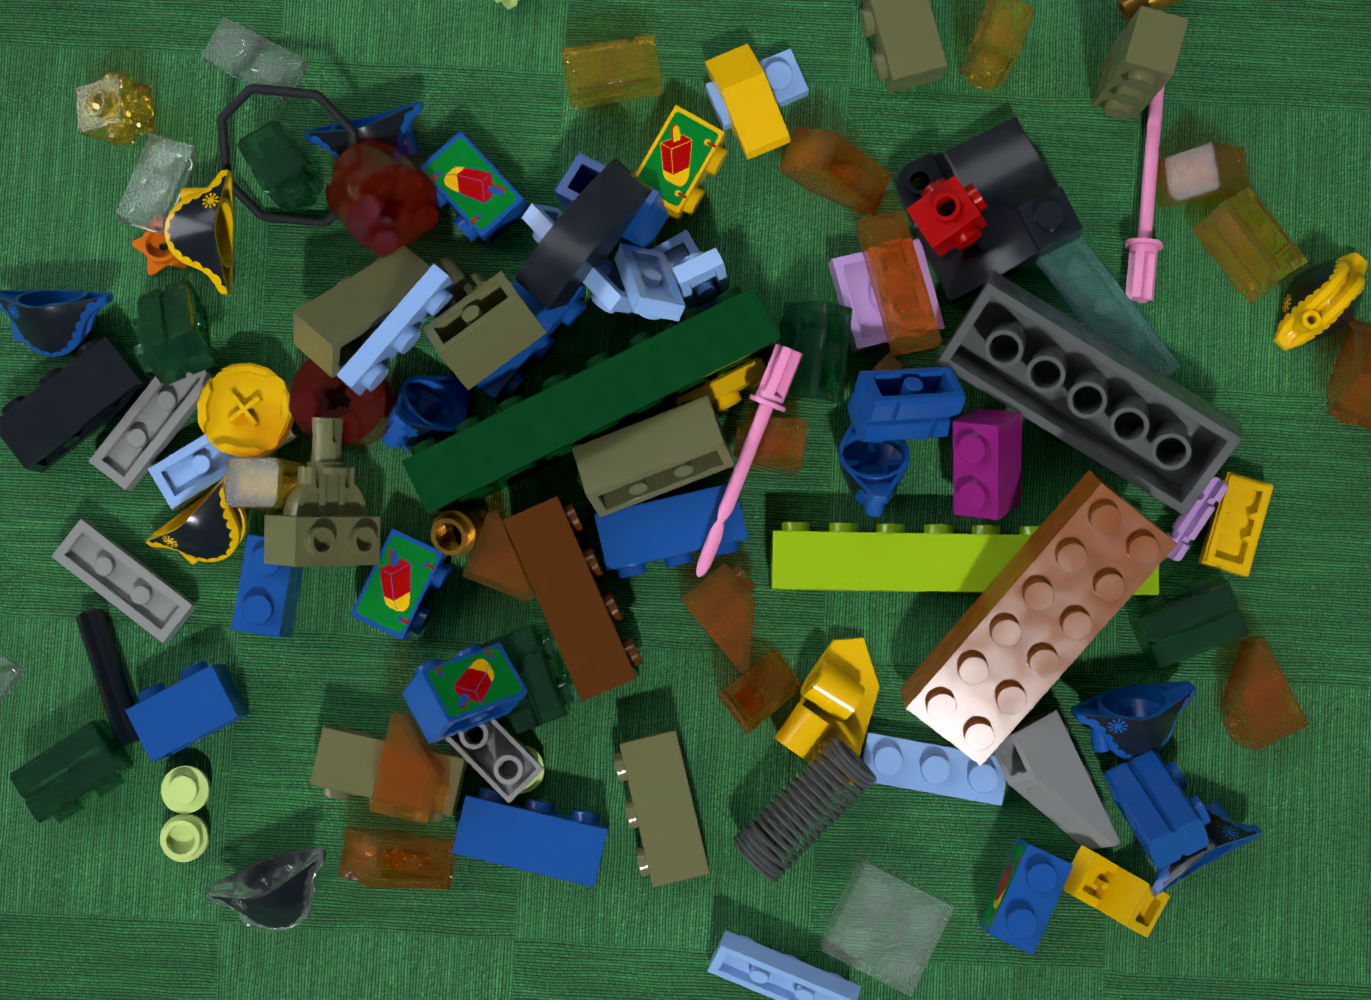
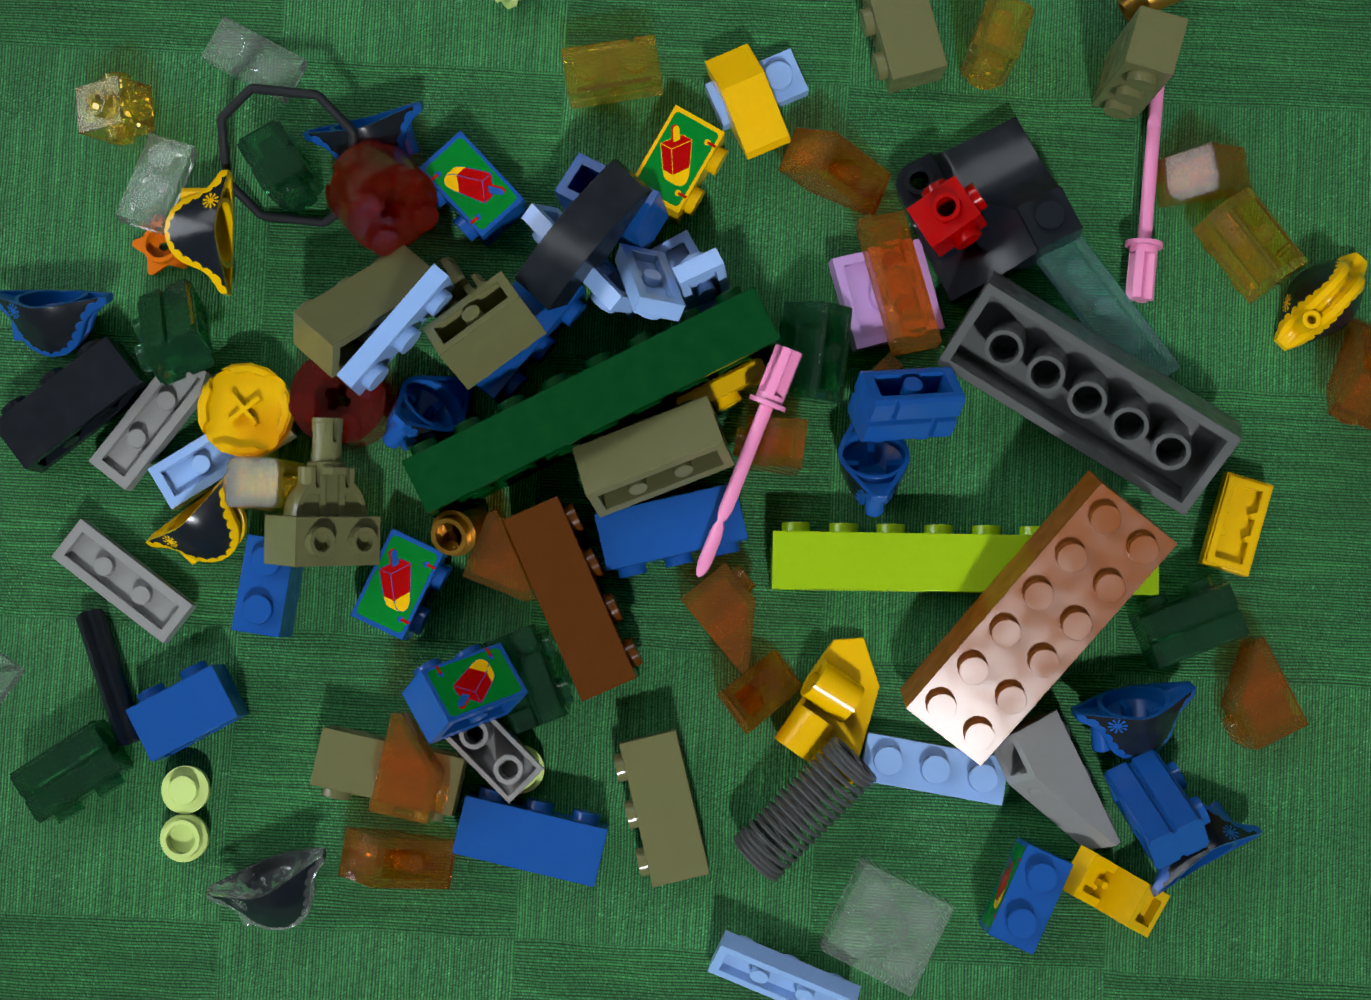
(987, 463): magenta brick -> none
(1190, 525): lavender axle -> none

